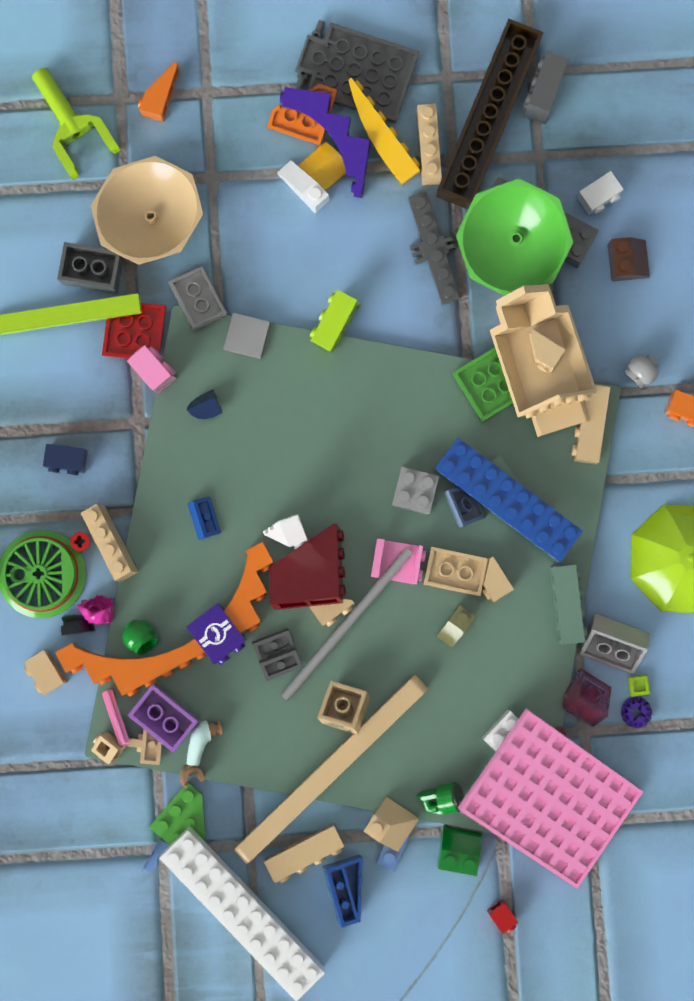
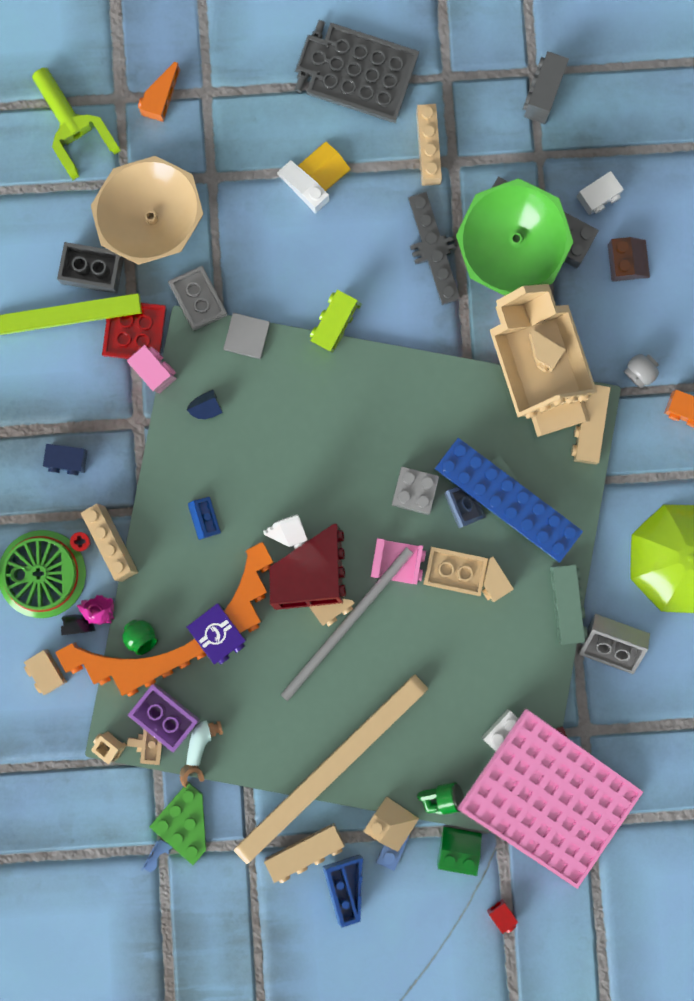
(115, 717): bright pink axle -> none
(242, 913): white brick -> none
(277, 654): dark grey slope -> none
(299, 124): orange plate -> none
(344, 707): tan brick -> none
(352, 149): dark purple arch -> none
(384, 138): yellow slope -> none
(455, 626): olive slope -> none
(484, 385): bright green plate -> none
(489, 114): dark brown brick -> none
(587, 698): clear pink slope -> none
(628, 716): dark purple gear -> none
(638, 685): lime tile -> none

